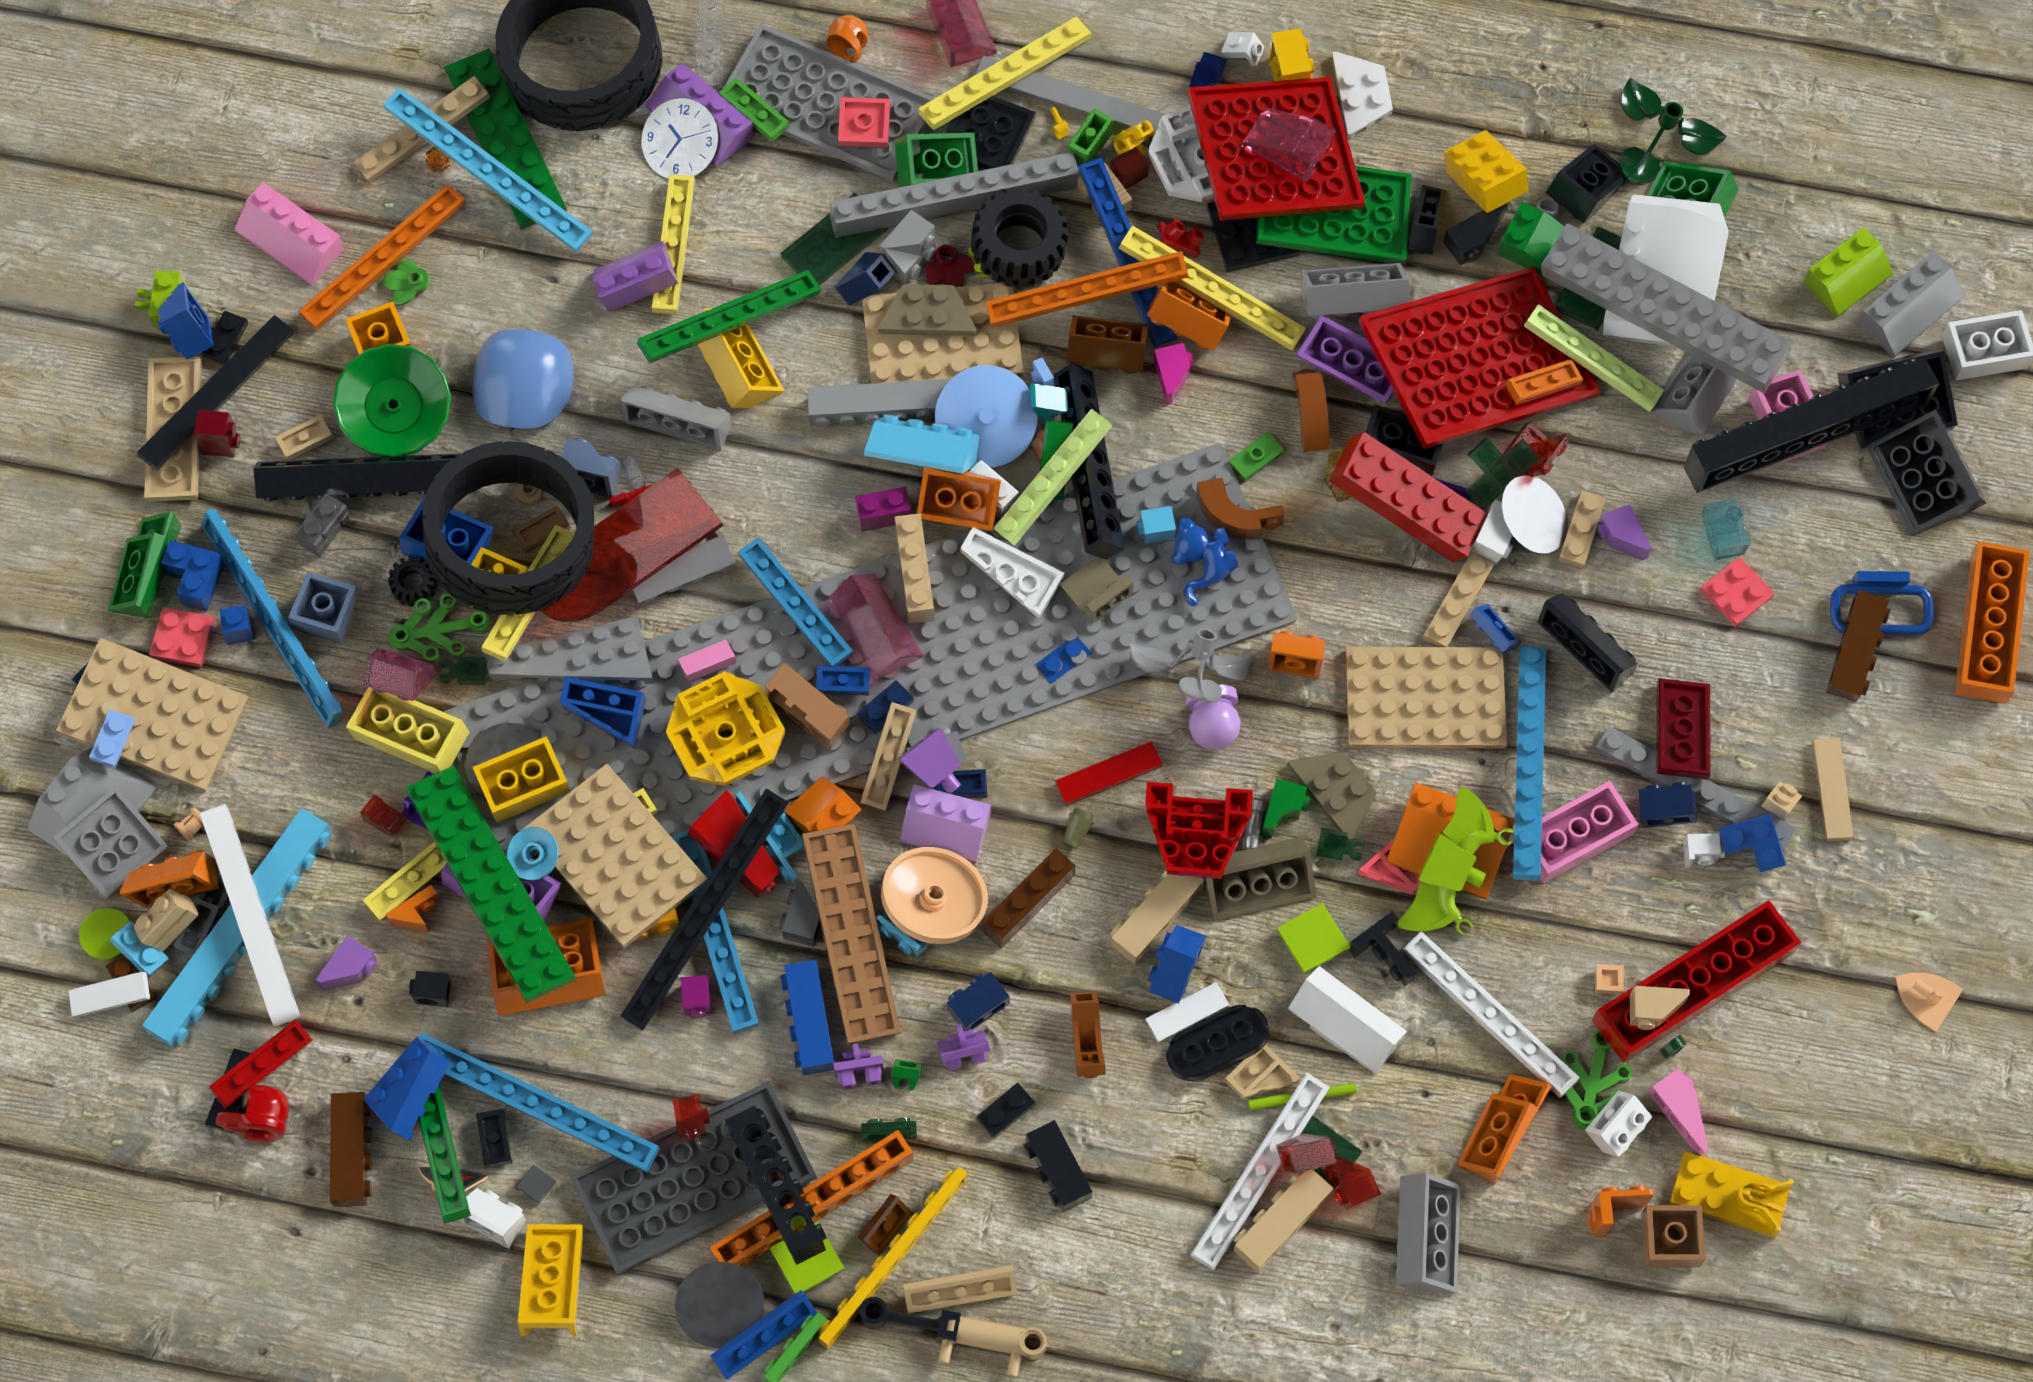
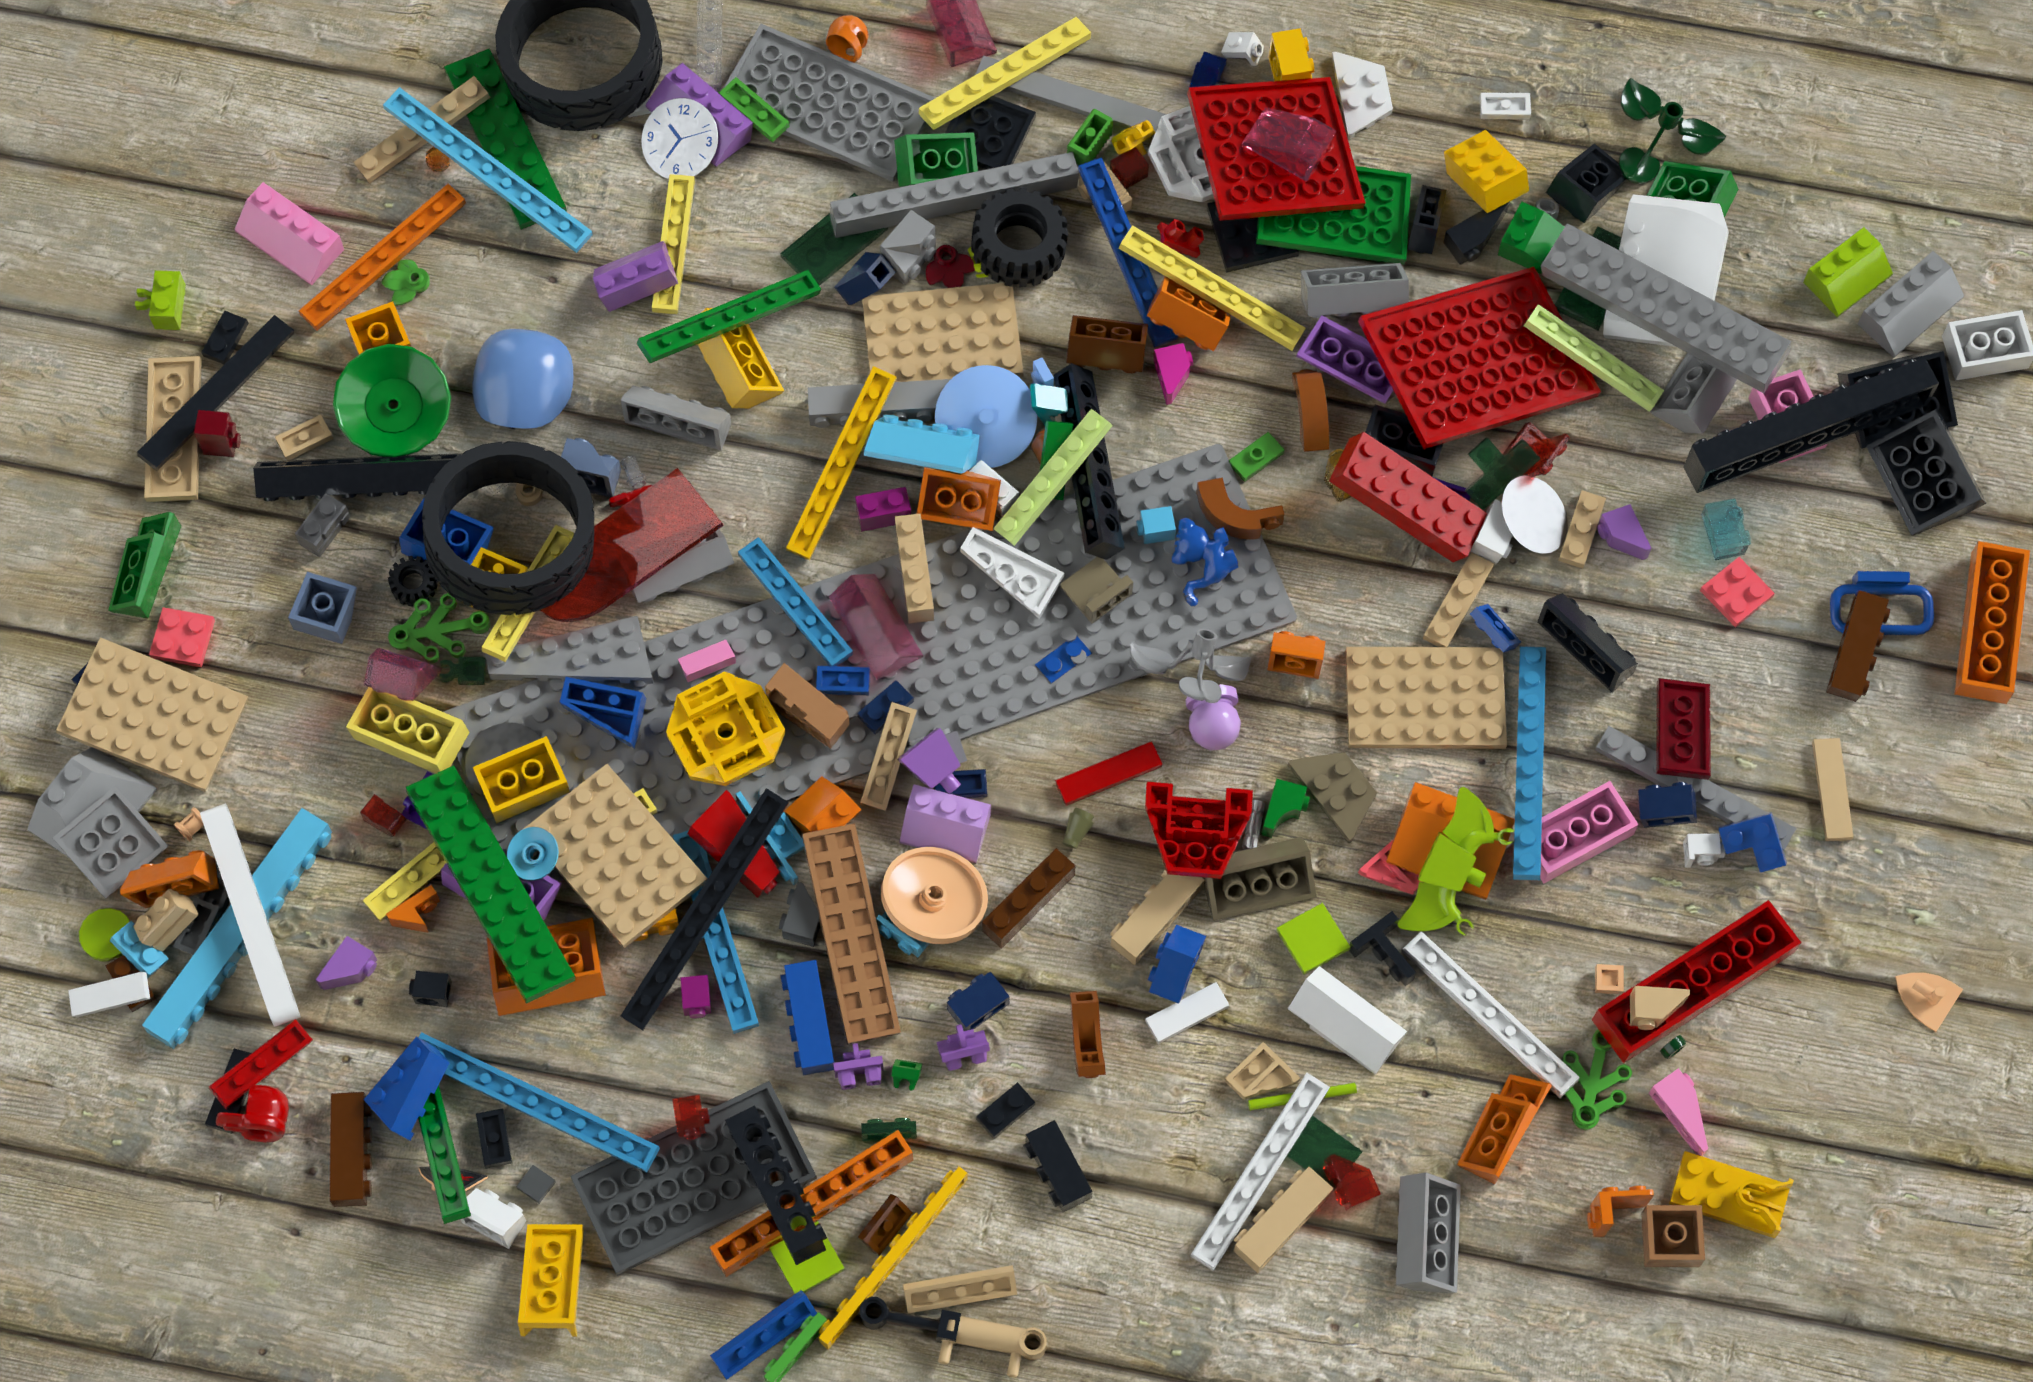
(112, 738): light blue plate -> none
(185, 323): blue slope -> none
(197, 568): blue brick -> none
(236, 624): blue brick -> none
(271, 618): dark azure plate -> none
(536, 531): medium nougat tile -> none
(718, 1303): flat silver sticker -> none
(841, 463): none -> yellow plate
(864, 122): coral plate -> none
(927, 312): dark tan wing -> none
(1061, 129): yellow hand -> none
(1087, 289): orange plate -> none
(1217, 1043): black tile -> none
(1306, 1153): clear red slope -> none
(1334, 844): clear green plate -> none
(1505, 106): none -> white plate
(1544, 381): orange tile -> none
(1618, 1123): white brick -> none
(1782, 800): tan plate -> none

